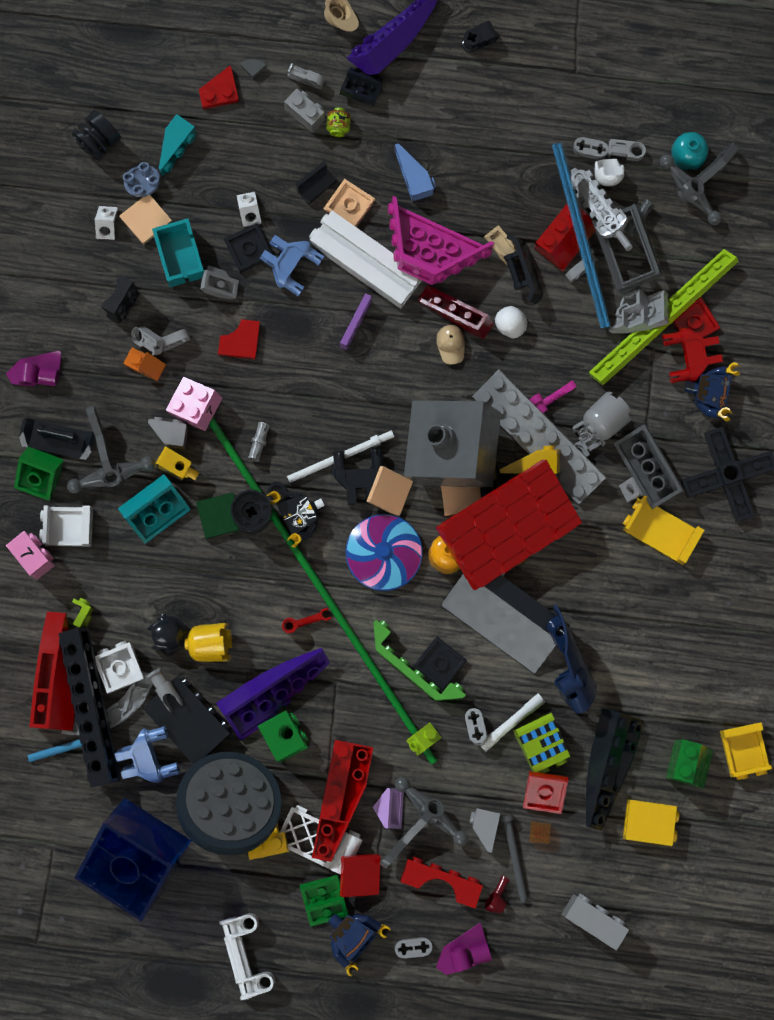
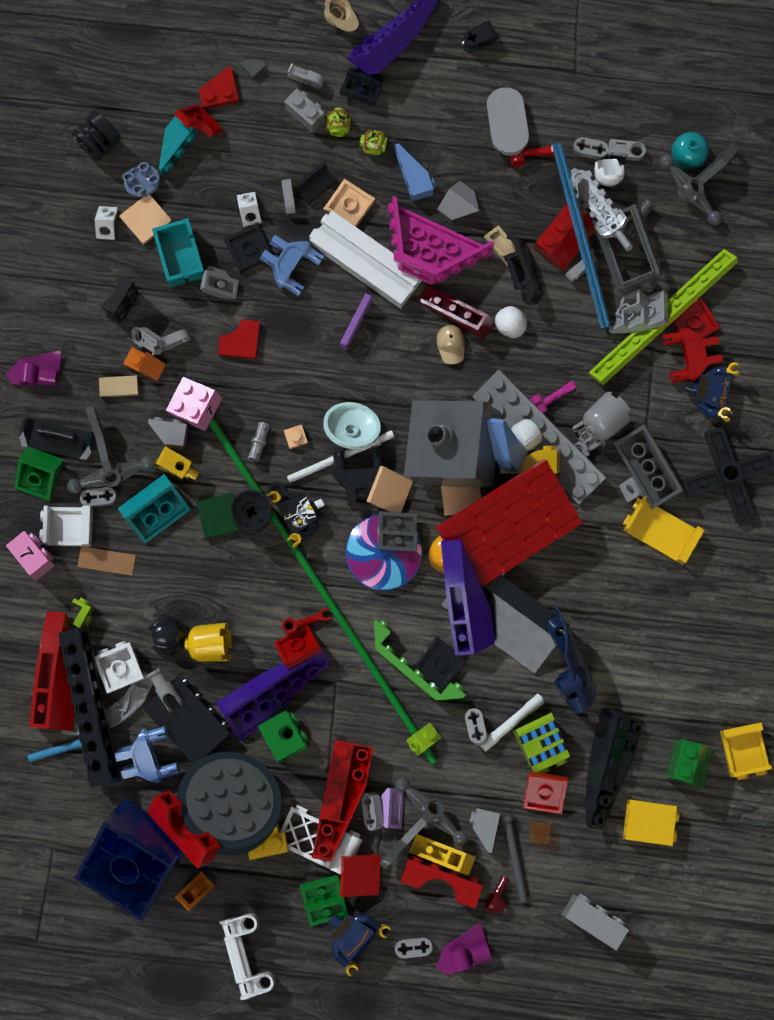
(97, 492): none -> light grey beam
(106, 561): none -> medium nougat sticker
(118, 386): none -> tan tile
(167, 812): none -> red arch
(195, 891): none -> orange slope
(198, 118): none -> red tile
(288, 196): none -> light grey beam
(295, 437): none -> light nougat plate
(297, 647): none -> red tile
(351, 425): none -> light aqua dish
(372, 811): none -> light grey beam
(373, 142): none -> lime head
(397, 531): none -> dark grey slope
(442, 854): none -> yellow slope
(458, 202): none -> light grey slope
(466, 601): none -> dark purple wedge
(505, 445): none -> medium blue slope
(507, 121): none -> light grey tile
(519, 159): none -> red brick
(527, 434): none -> white hair

